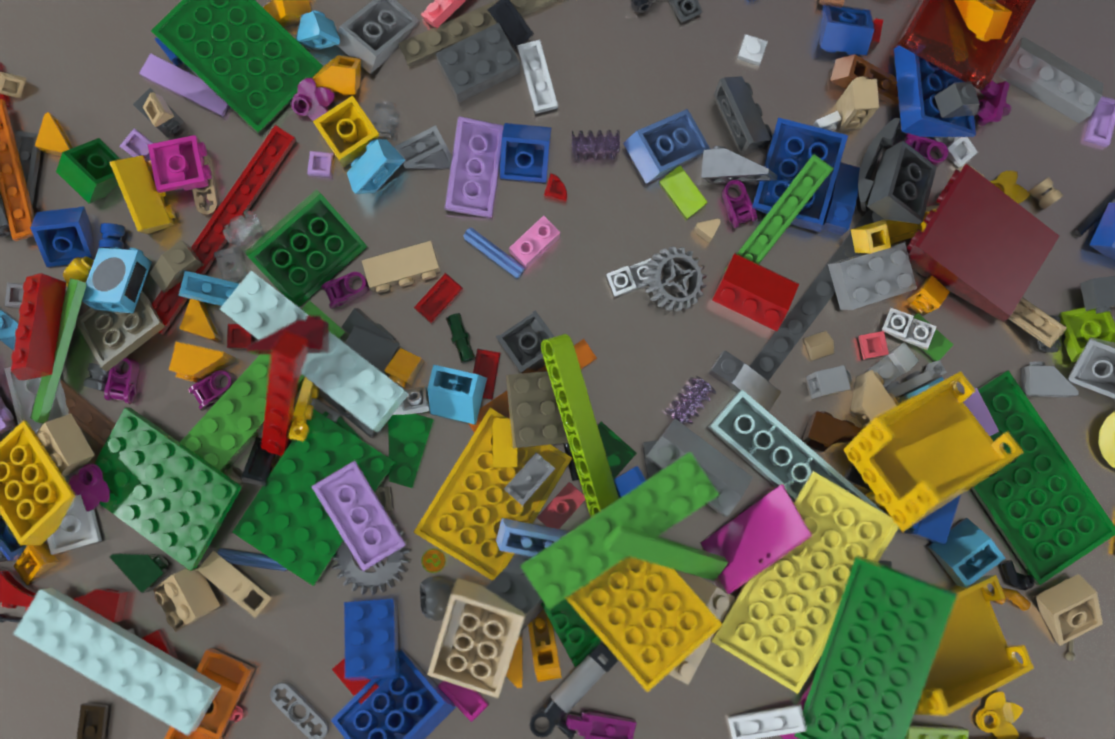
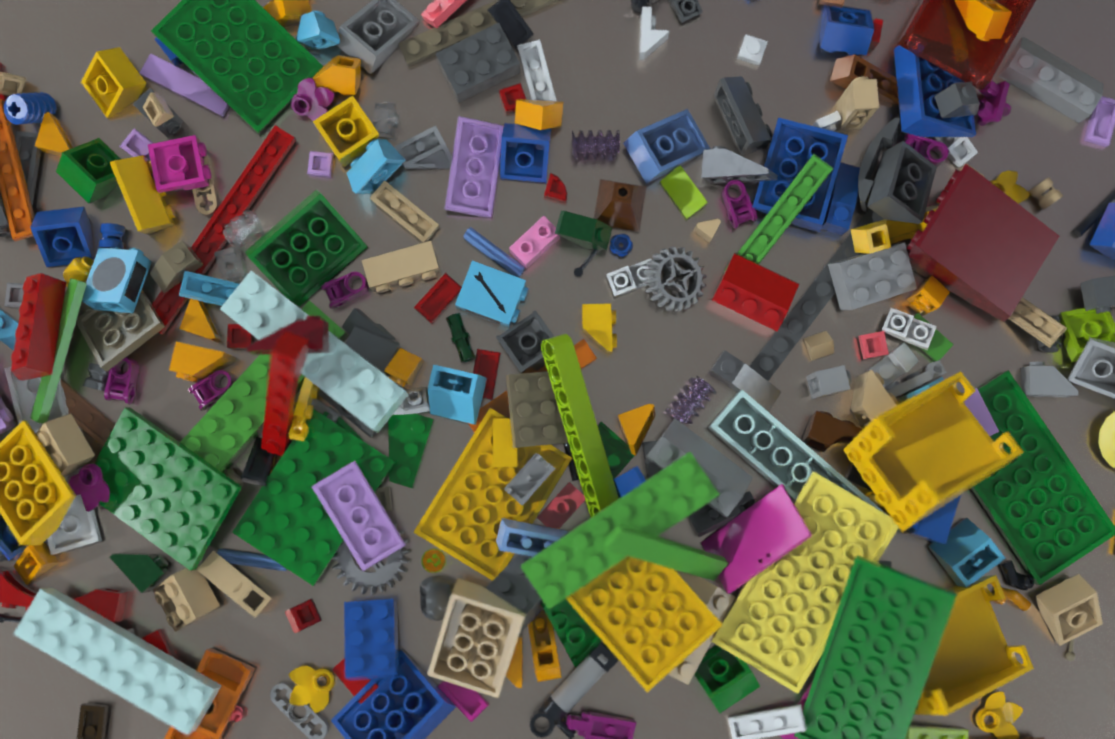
(28, 107): none -> blue piece
(112, 81): none -> yellow slope
(302, 616): none -> red slope
(307, 688): none -> yellow plate
(404, 212): none -> tan plate
(492, 294): none -> medium azure brick
(509, 96): none -> red tile
(538, 113): none -> light orange slope
(578, 272): none -> black hinge
(583, 230): none -> dark green slope
(597, 325): none -> yellow slope
(620, 205): none -> reddish brown slope
(625, 240): none -> blue plate
(636, 425): none -> light orange slope
(649, 37): none -> white slope
(707, 519): none -> dark grey hinge
(725, 678): none -> green slope

